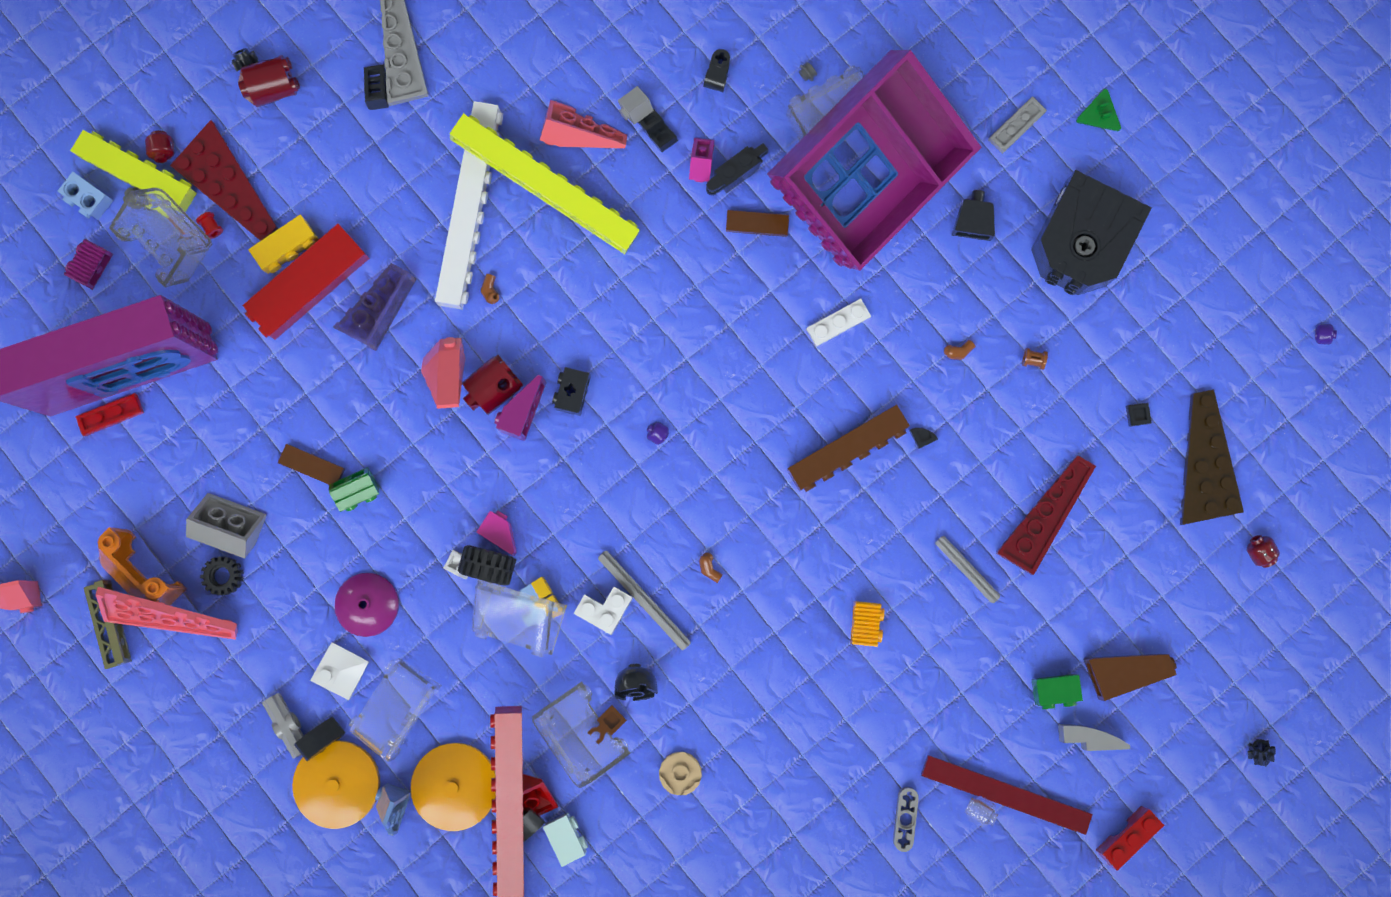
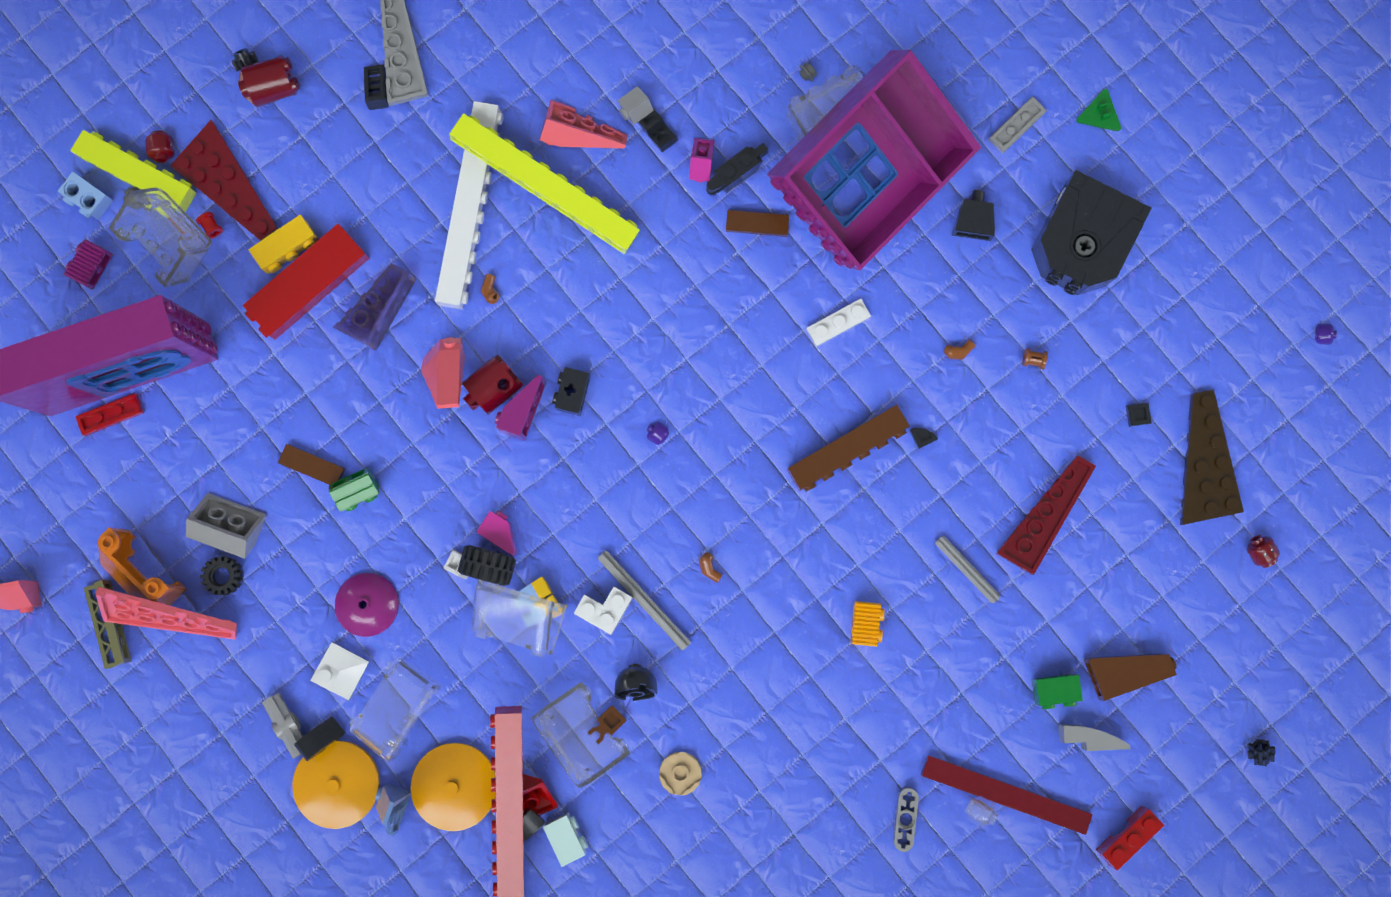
(717, 73): black piece -> none

